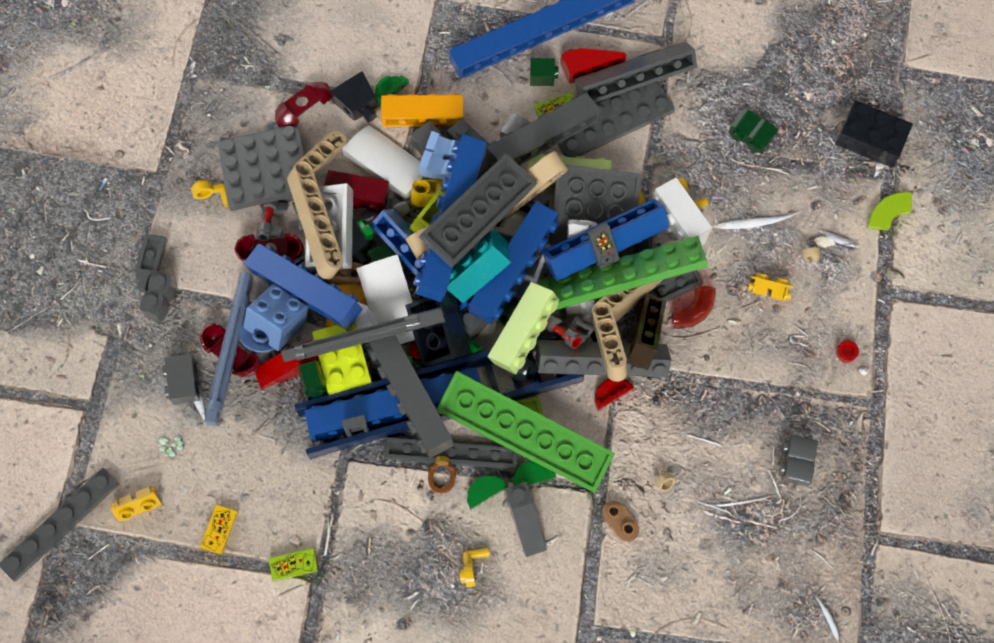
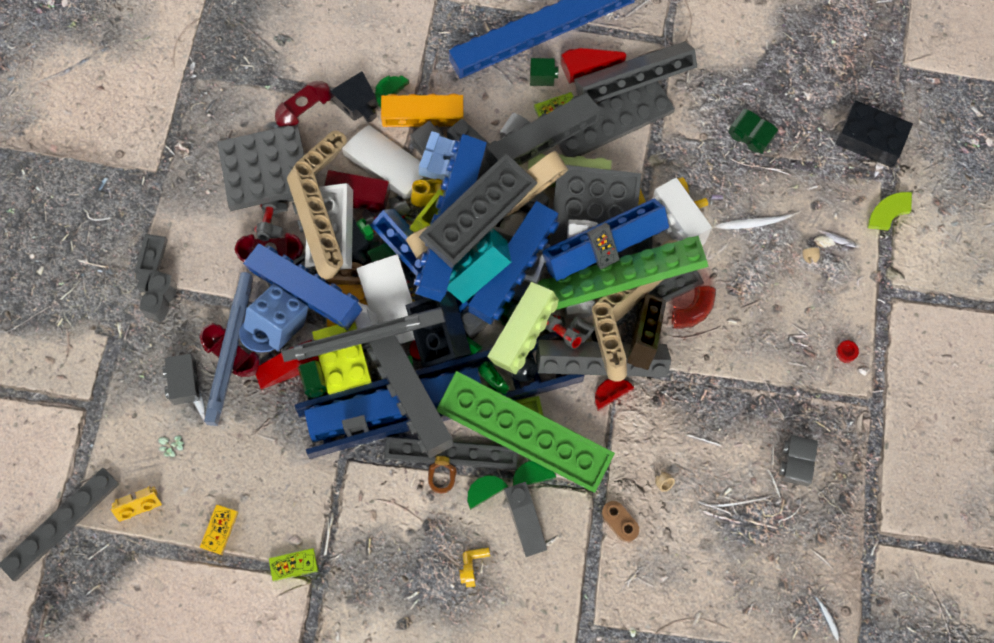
(204, 189): yellow plate -> none
(492, 376): none -> green tile
(761, 284): yellow hinge -> none

